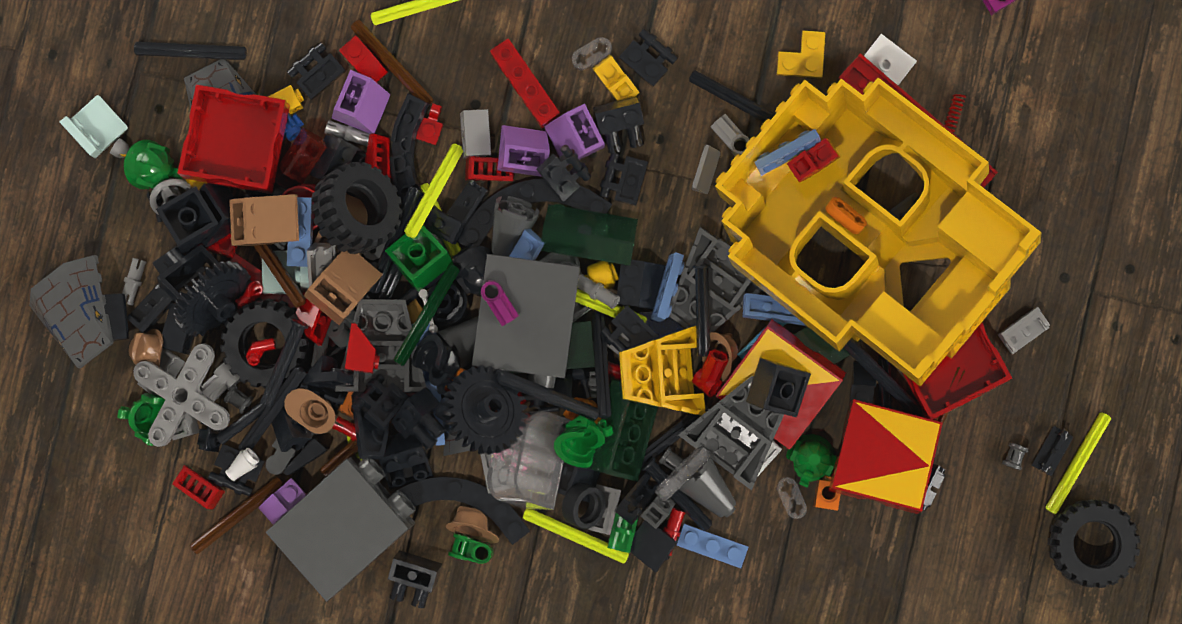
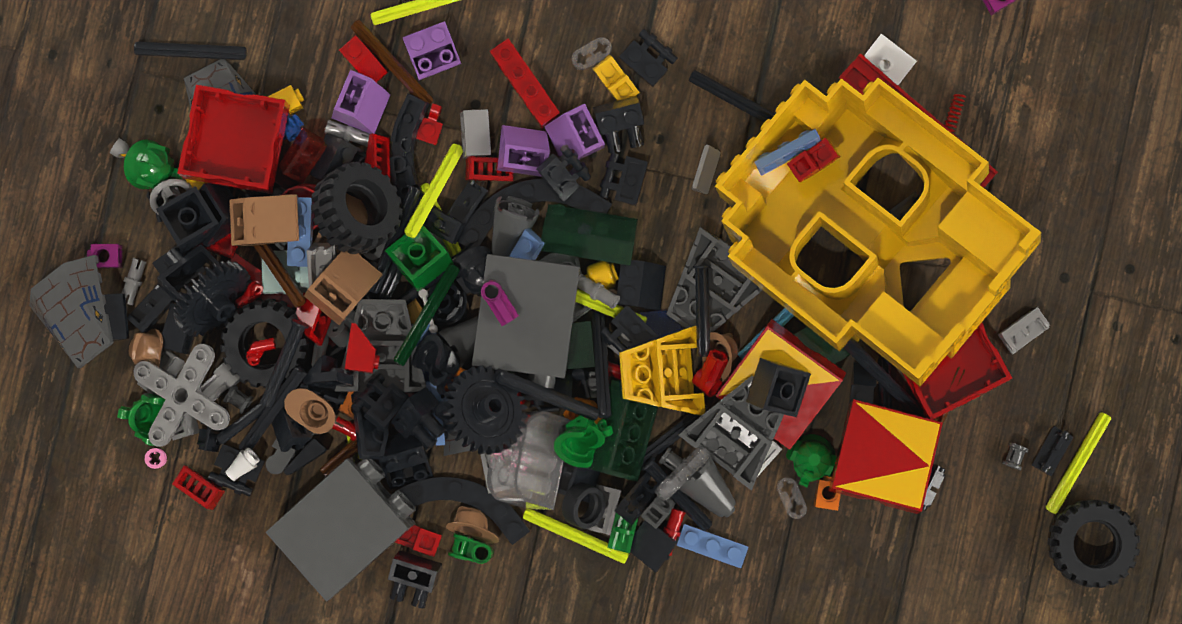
(95, 126): light aqua bracket -> none
(115, 255): none -> magenta brick
(148, 458): none -> bright pink bush
(236, 516): reddish brown axle -> none
(282, 501): medium lavender brick -> none
(319, 76): black plate -> none
(420, 540): none -> red slope
(431, 50): none -> medium lavender slope
(668, 287): medium blue plate -> none
(729, 133): light grey piece -> none
(767, 308): medium blue plate -> none
(808, 62): yellow plate -> none
(846, 215): orange beam -> none

